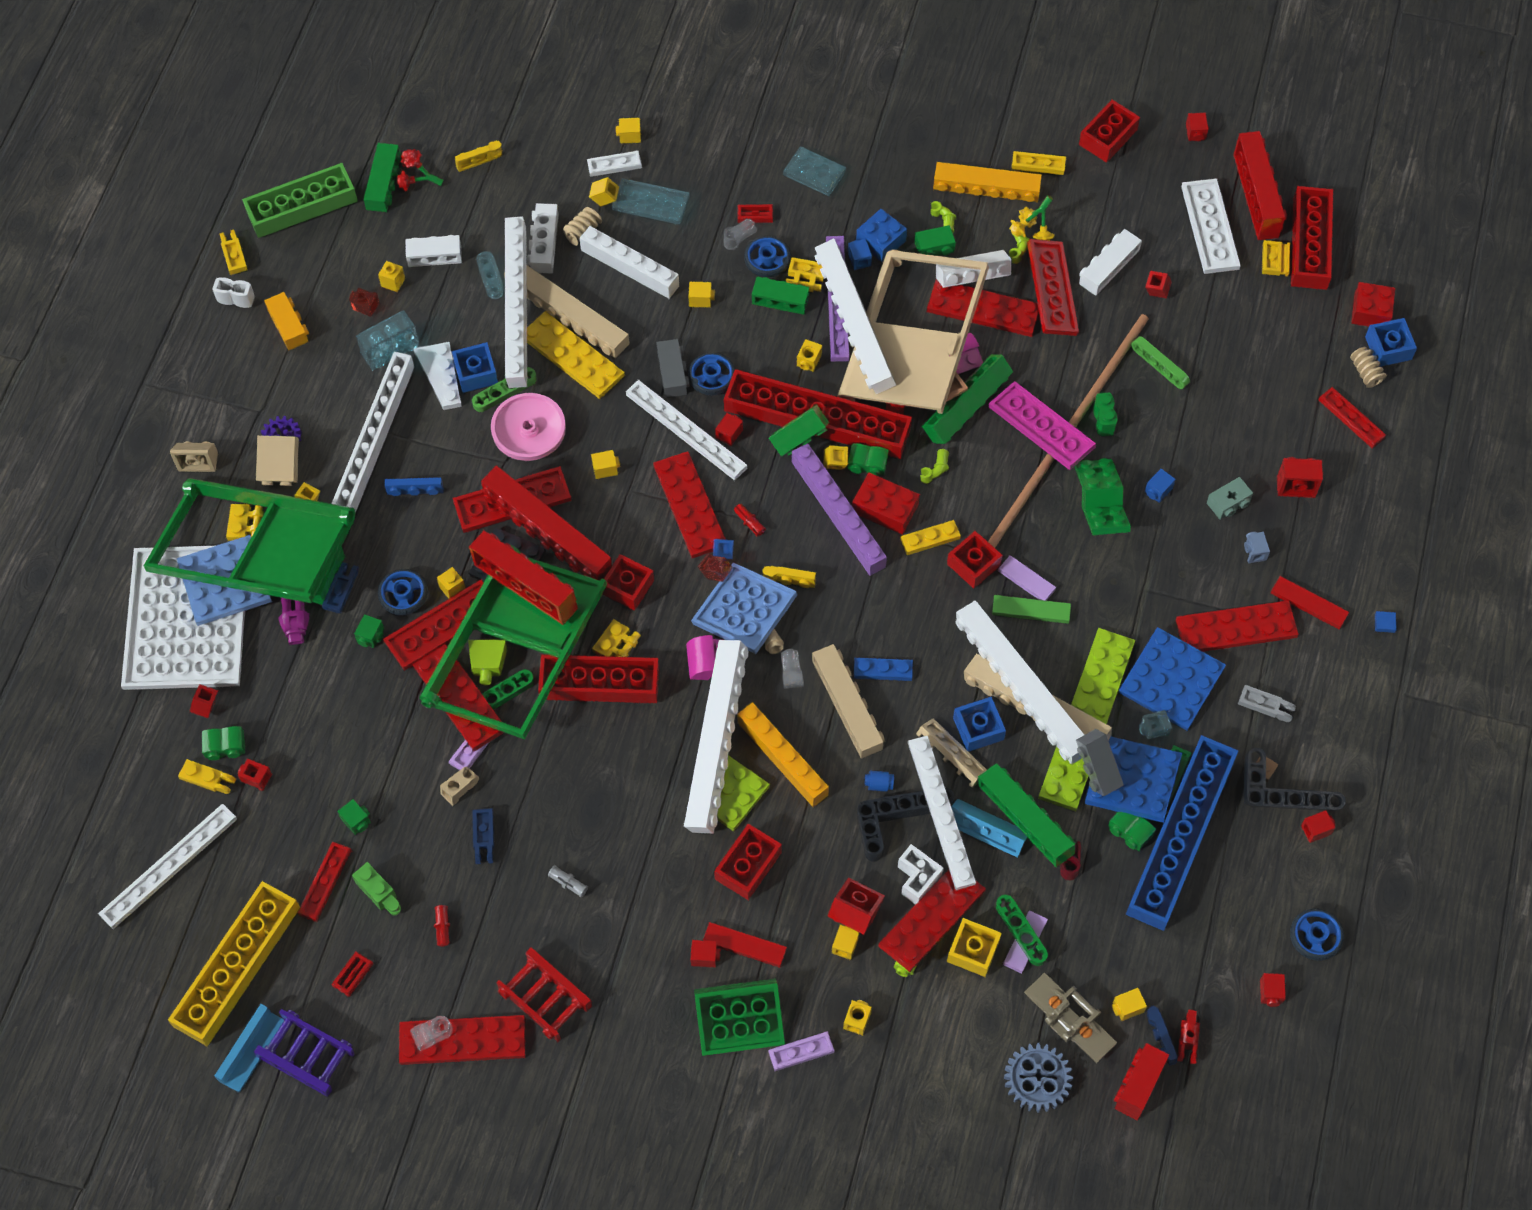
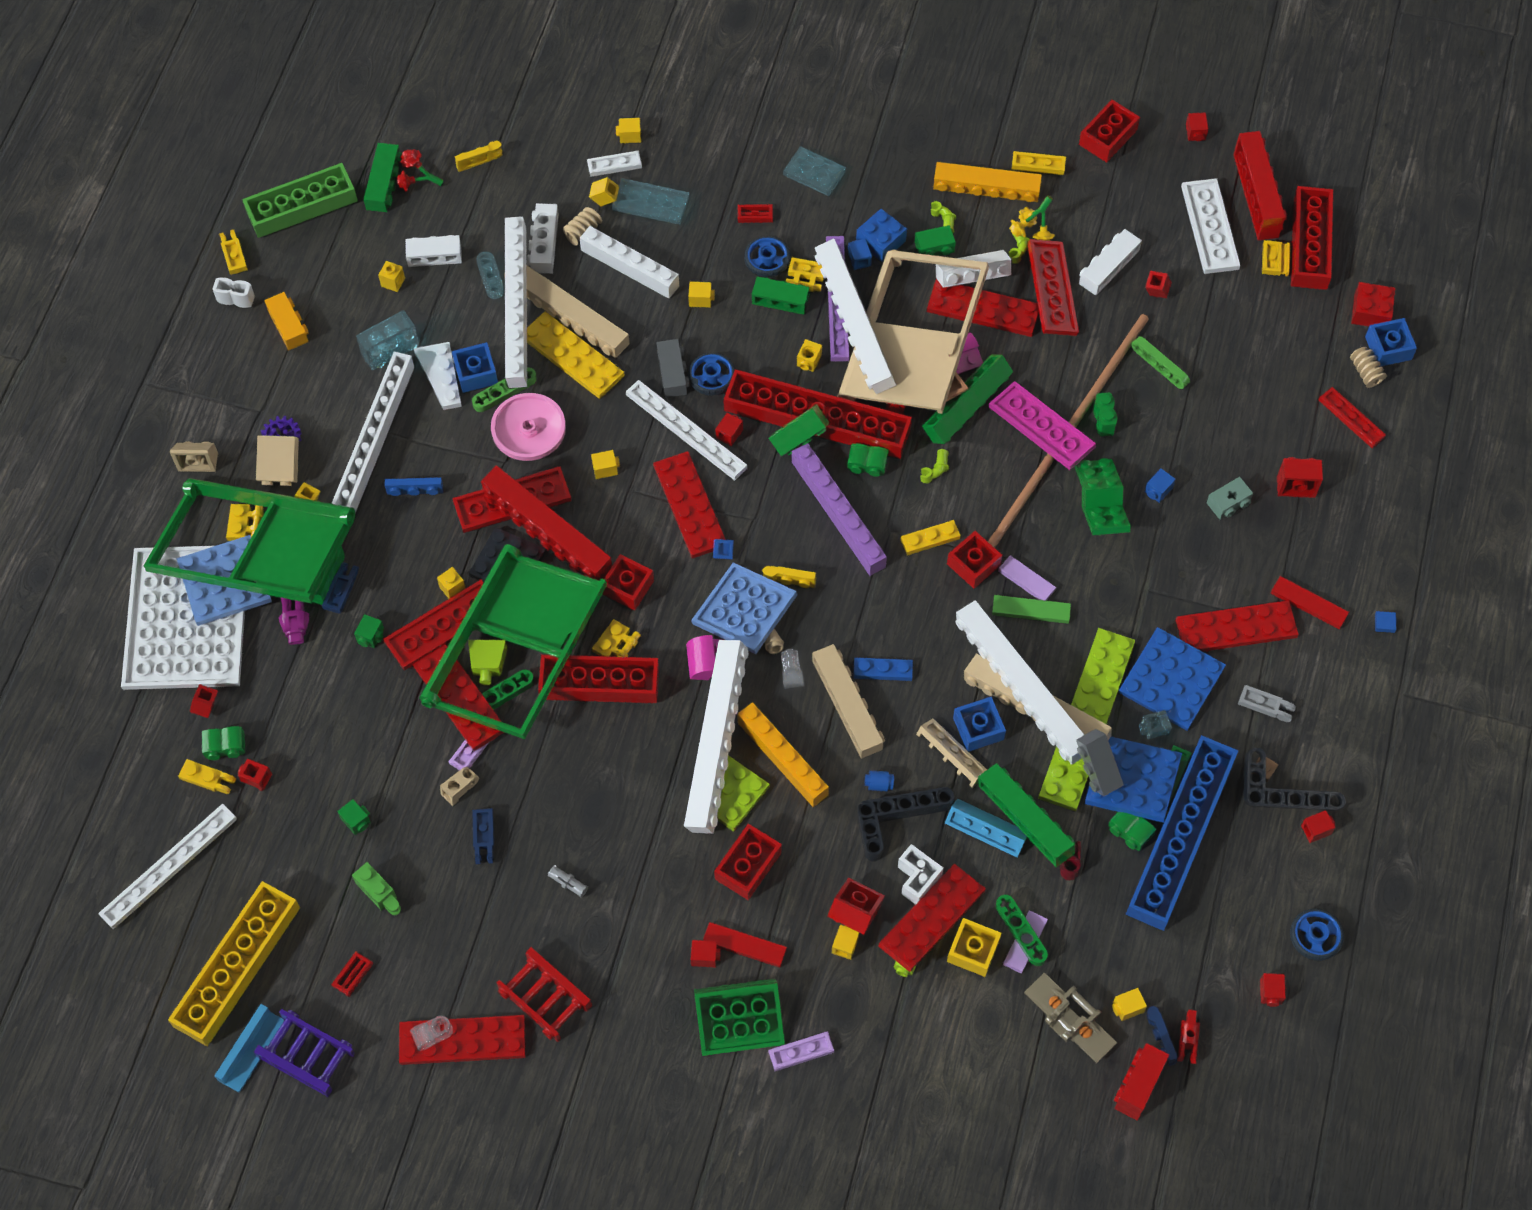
(324, 881): red tile -> none
(364, 301): clear red brick -> none
(403, 607): blue wheel -> none
(442, 925): red axle -> none
(523, 577): red brick -> none
(715, 567): clear red brick -> none
(737, 234): clear piece -> none
(749, 520): red axle -> none
(835, 457): yellow brick -> none
(854, 1025): yellow brick -> none
(885, 503): red brick -> none
(941, 813): white plate -> none
(1038, 1096): sand blue gear -> none
(1256, 547): sand blue brick -> none

